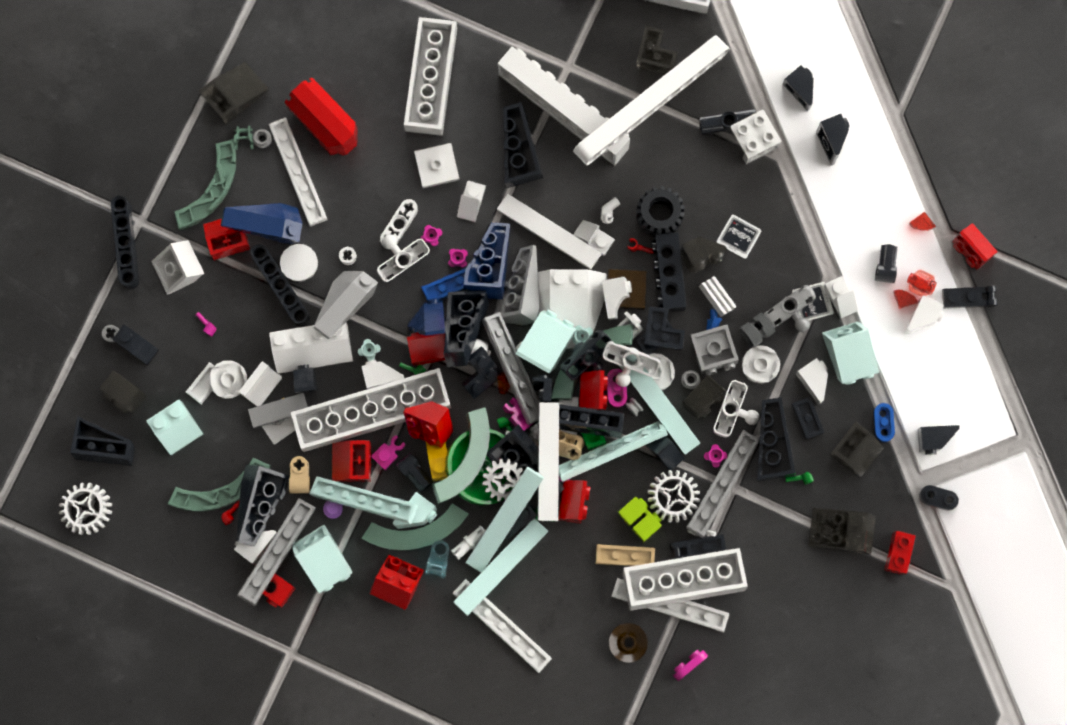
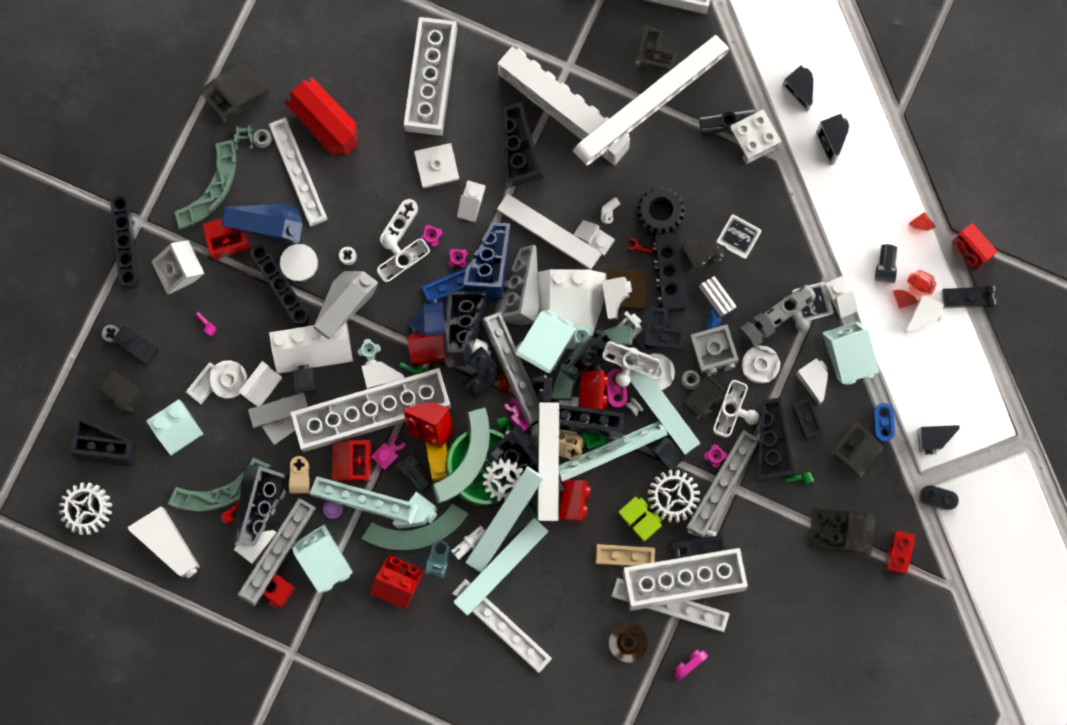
(164, 539): none -> white slope

